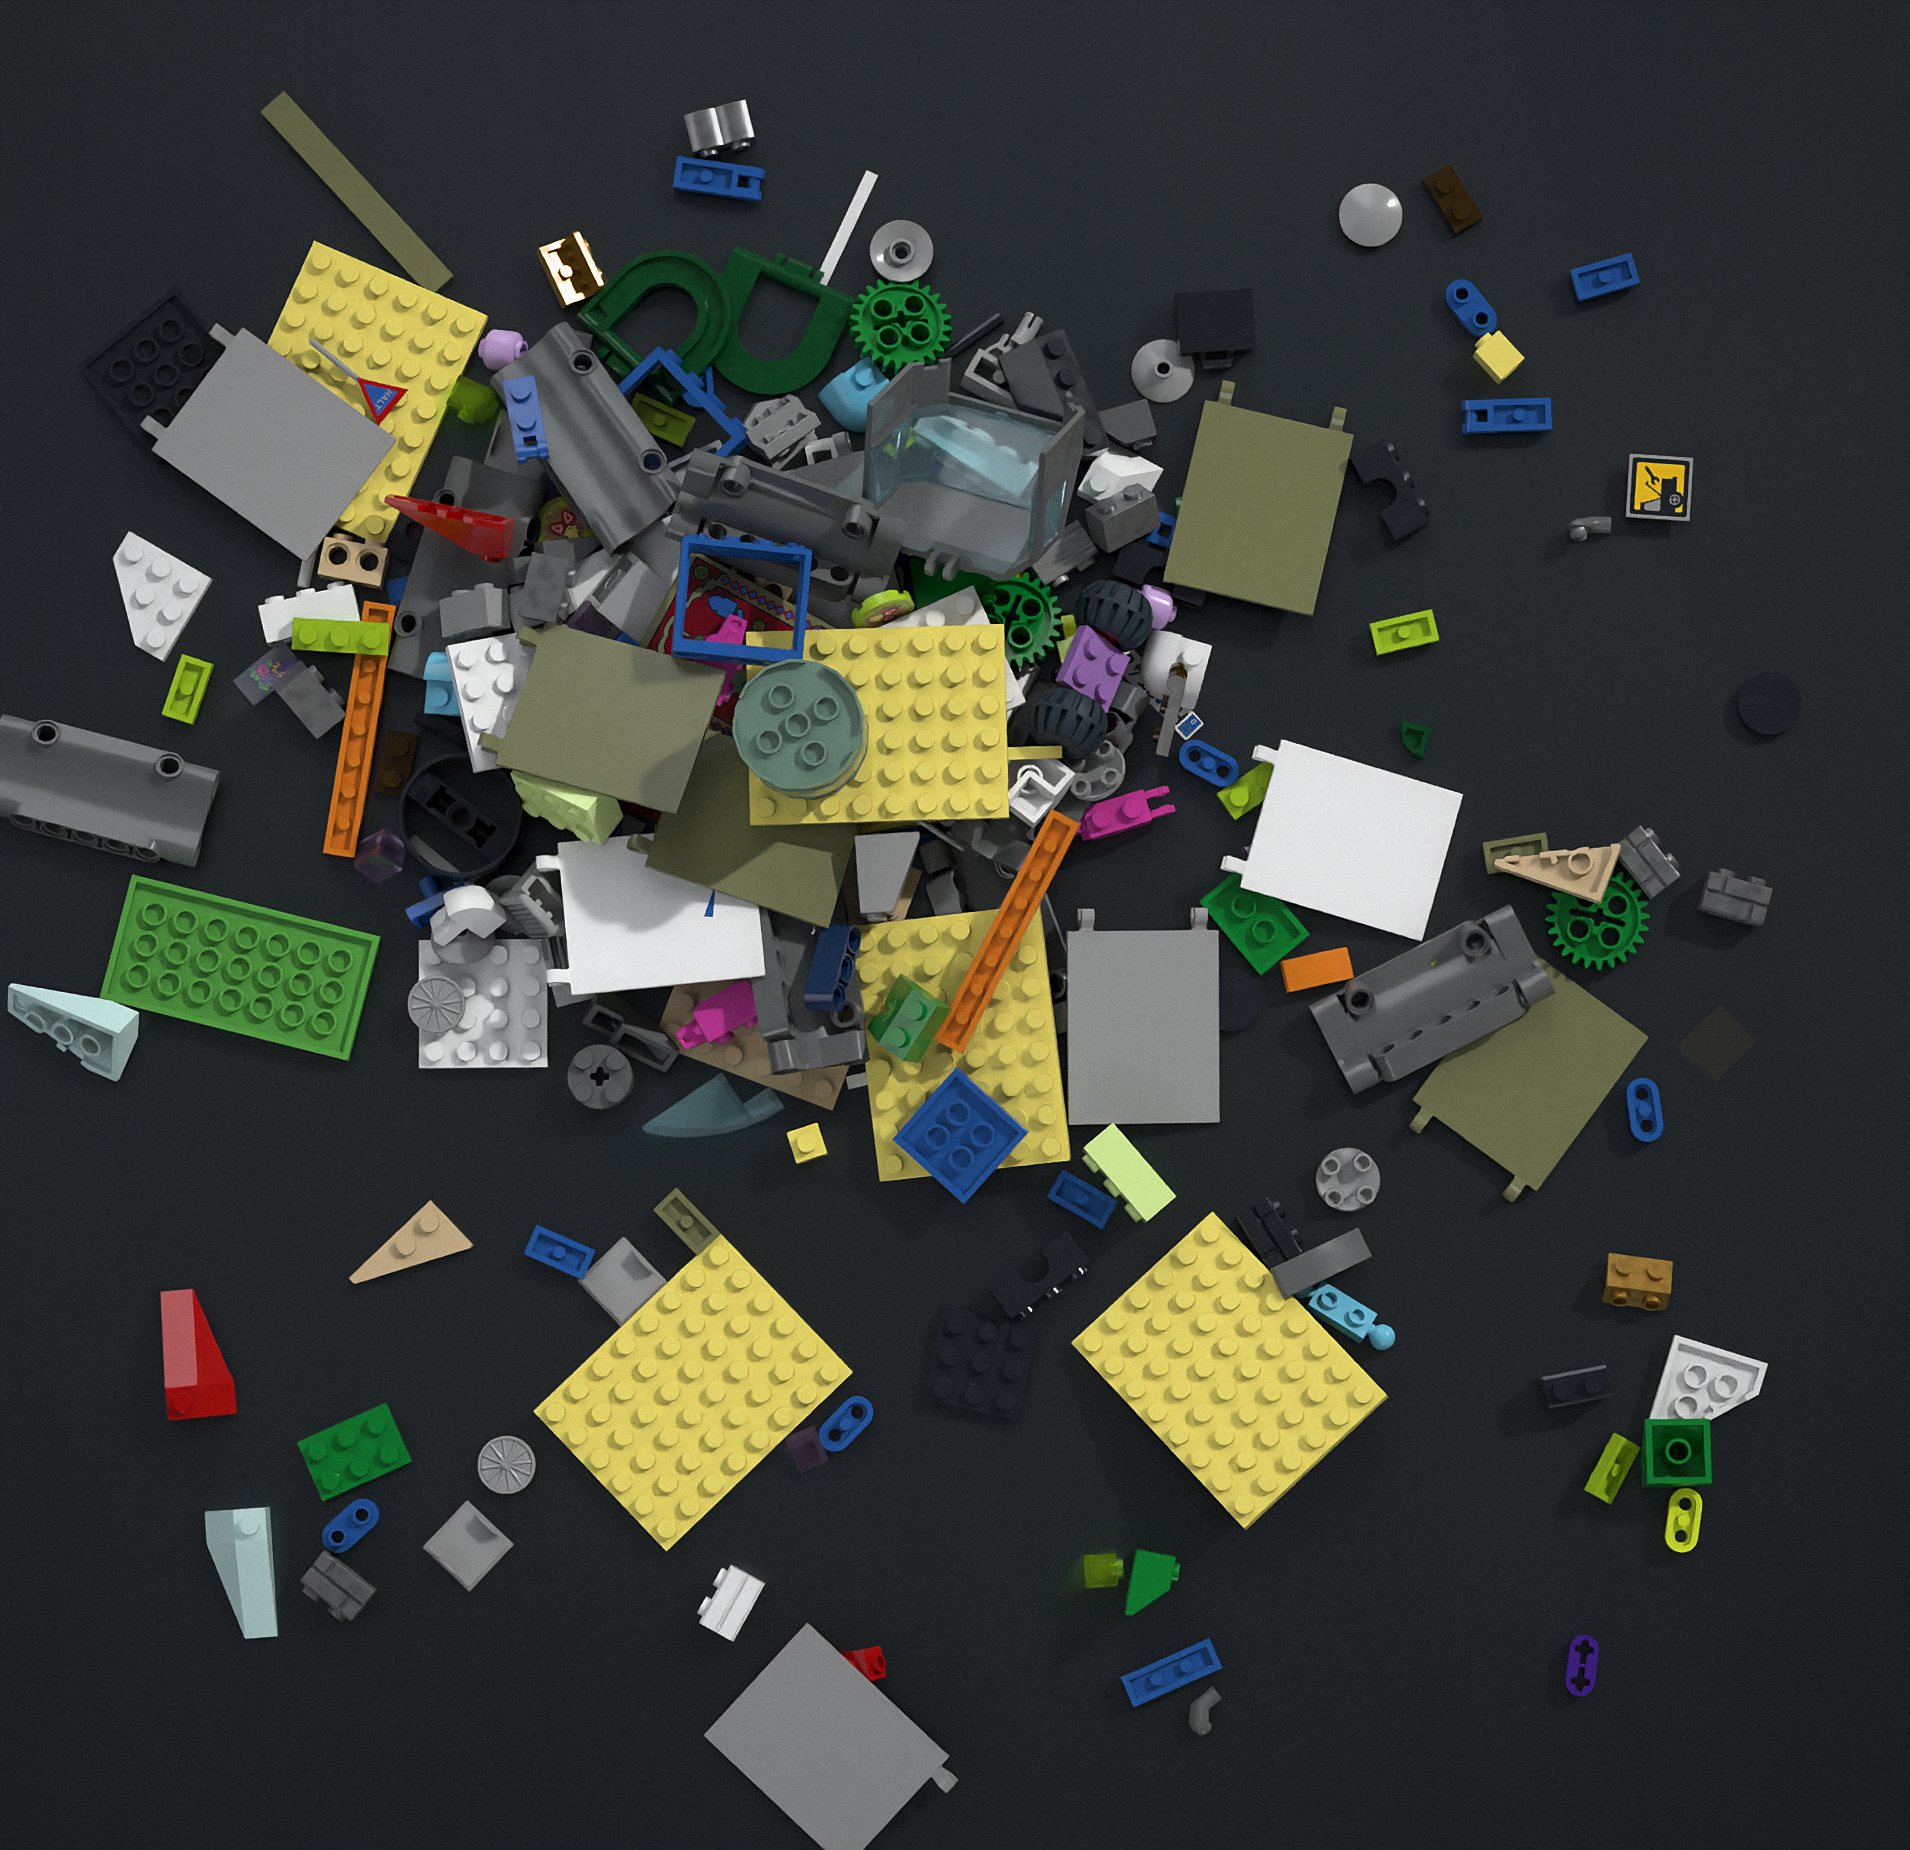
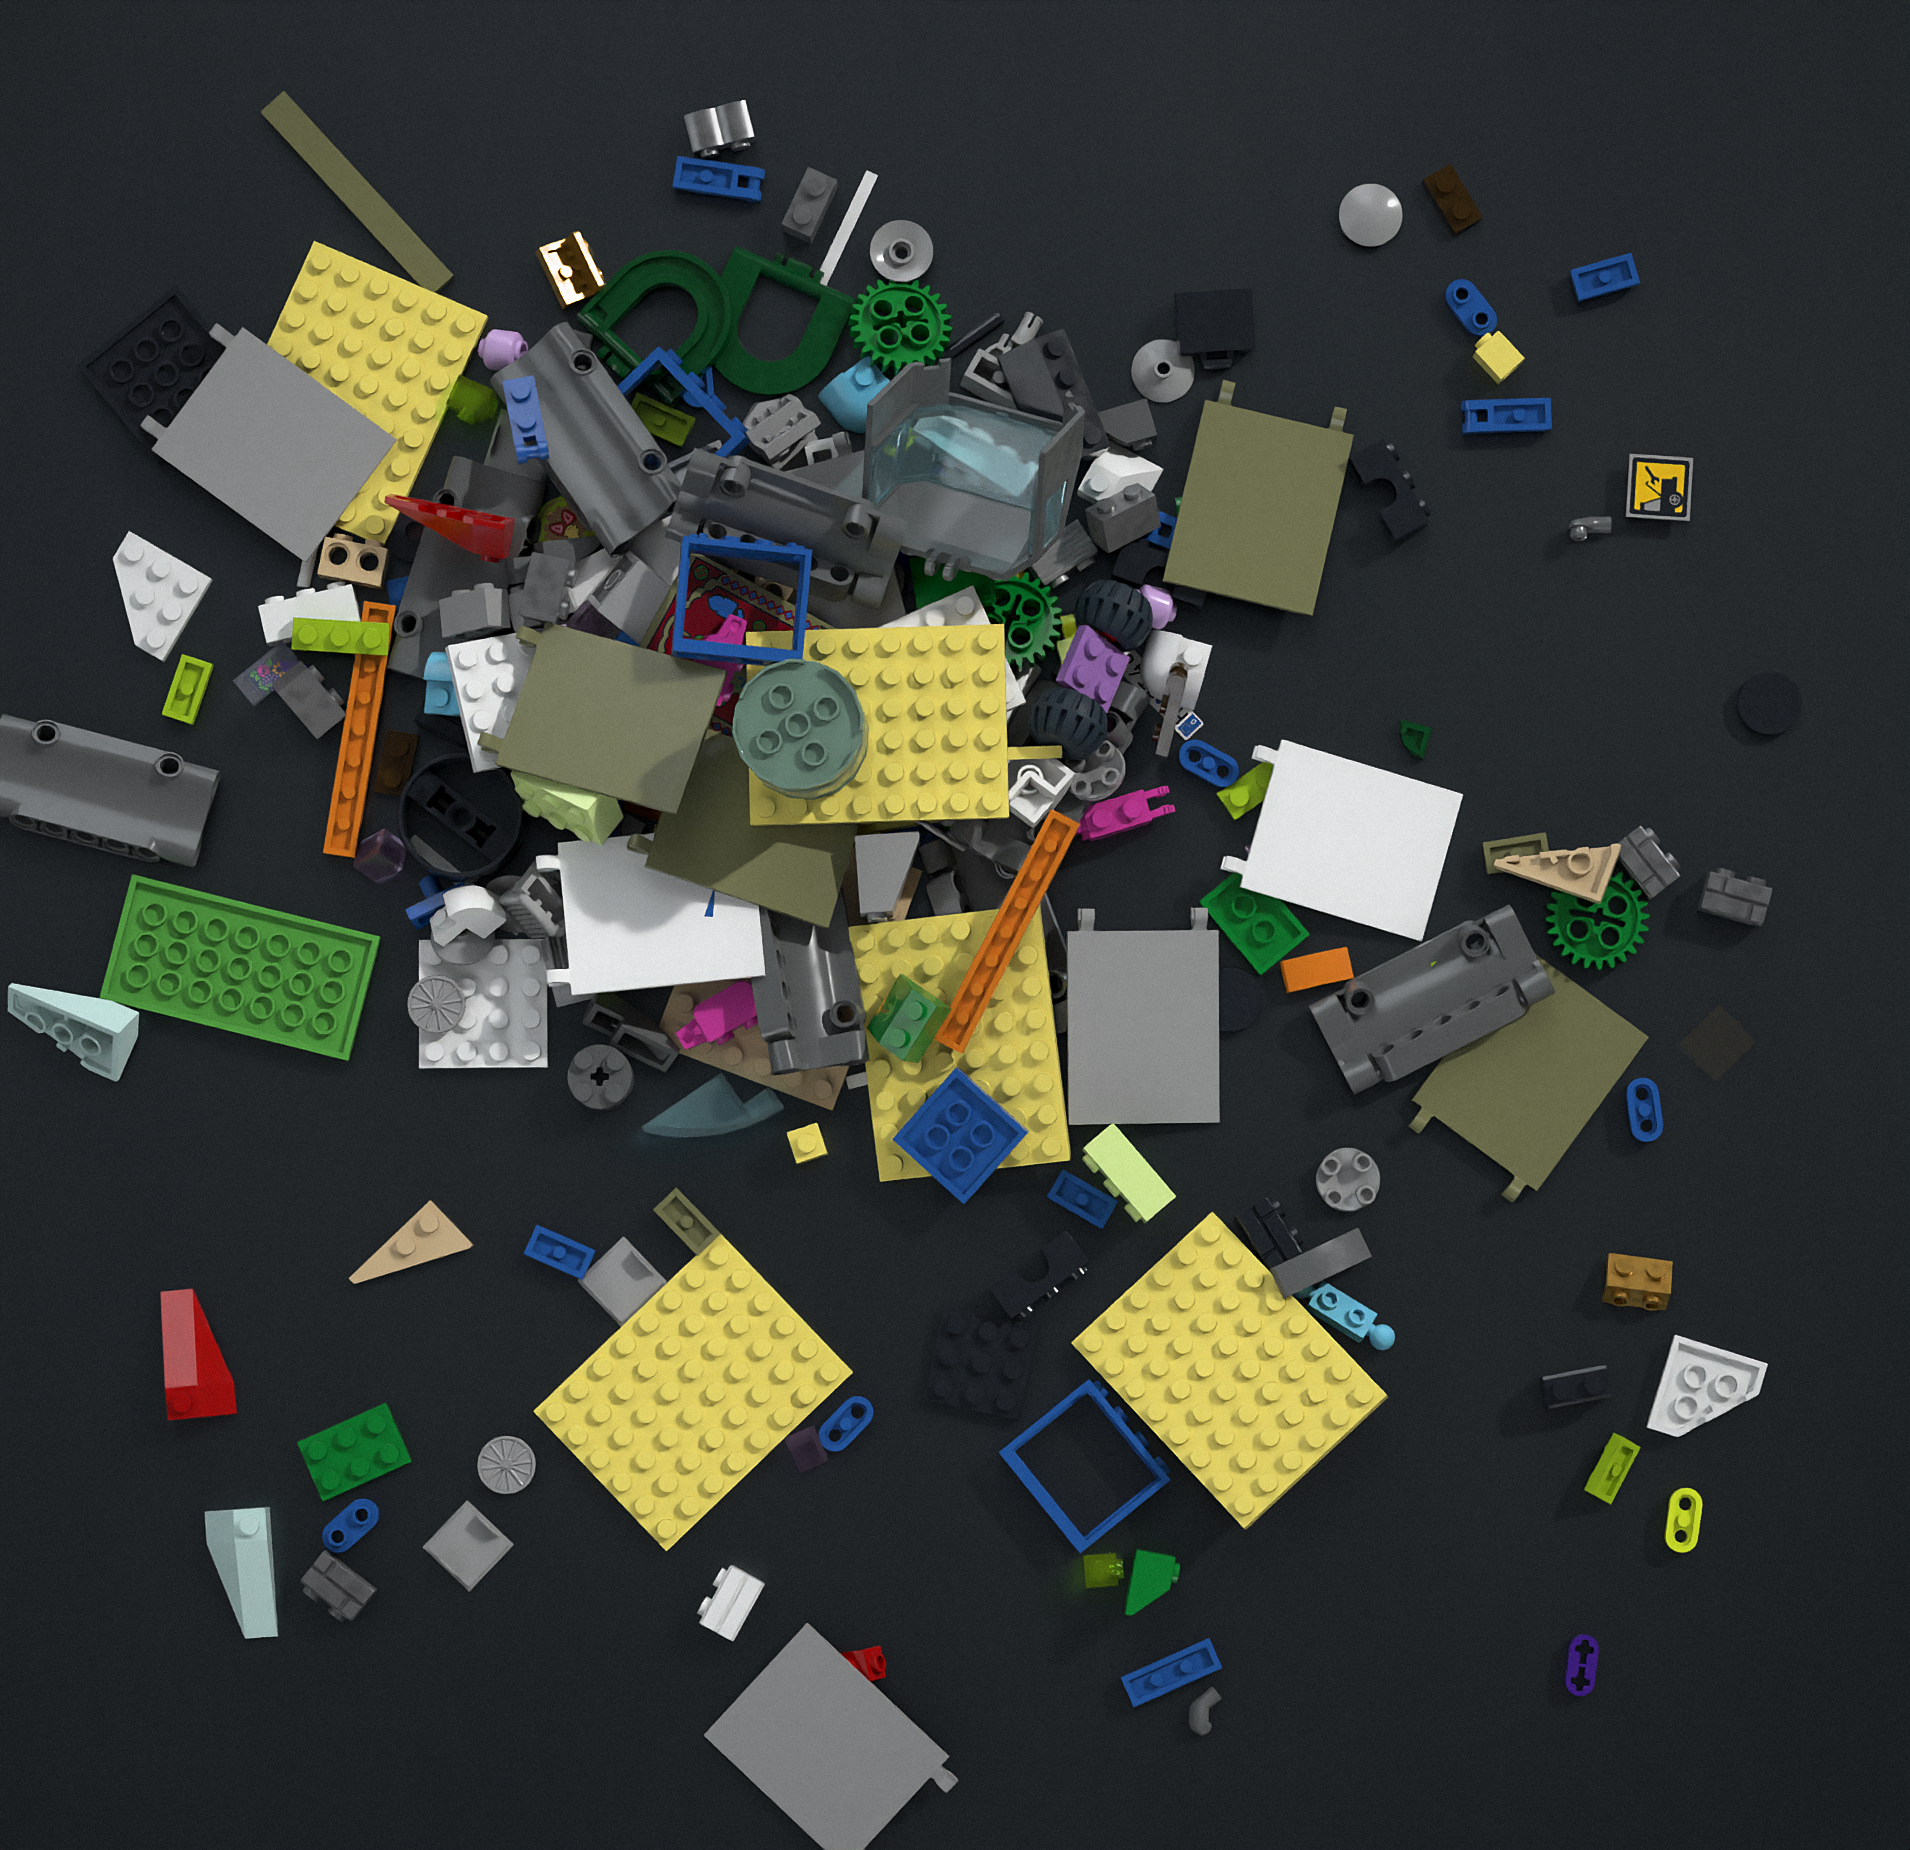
(379, 396): piece -> none
(809, 205): none -> flat silver brick
(832, 967): dark blue beam -> none
(882, 609): lime tile -> none
(1136, 1442): none -> blue window
(1404, 632): lime plate -> none
(1676, 1453): green slope -> none

